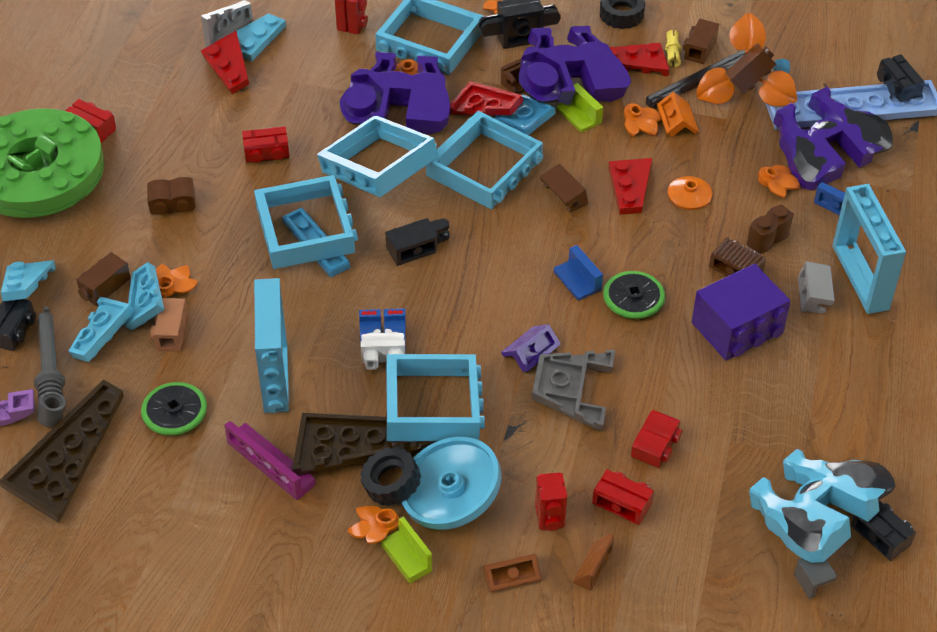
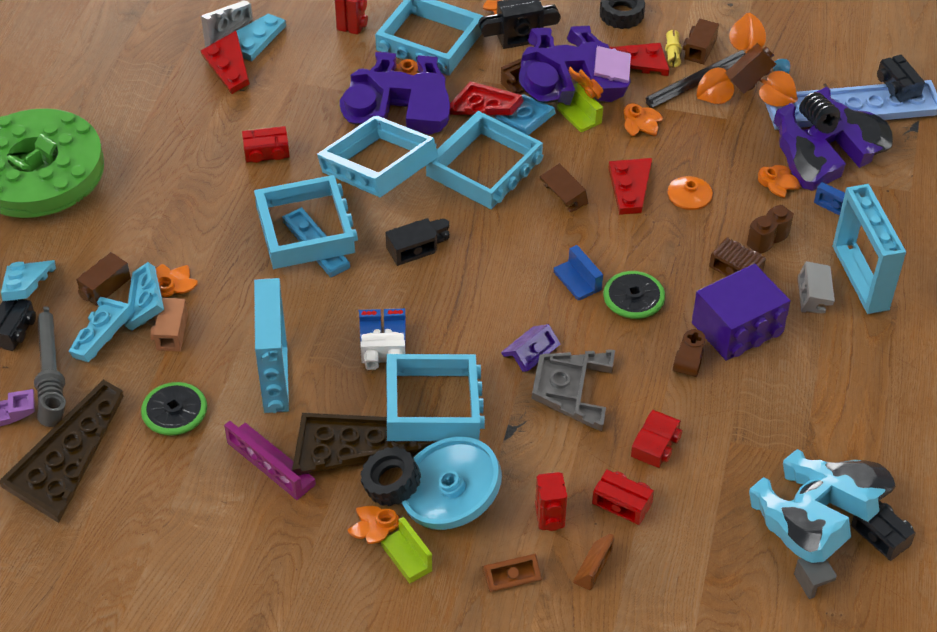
(101, 120): red brick -> none
(171, 195): reddish brown brick -> none
(590, 87): none -> orange plate
(612, 64): none -> lavender piece
(676, 114): orange panel -> none
(690, 353): none -> reddish brown piece
(820, 112): none -> black piece

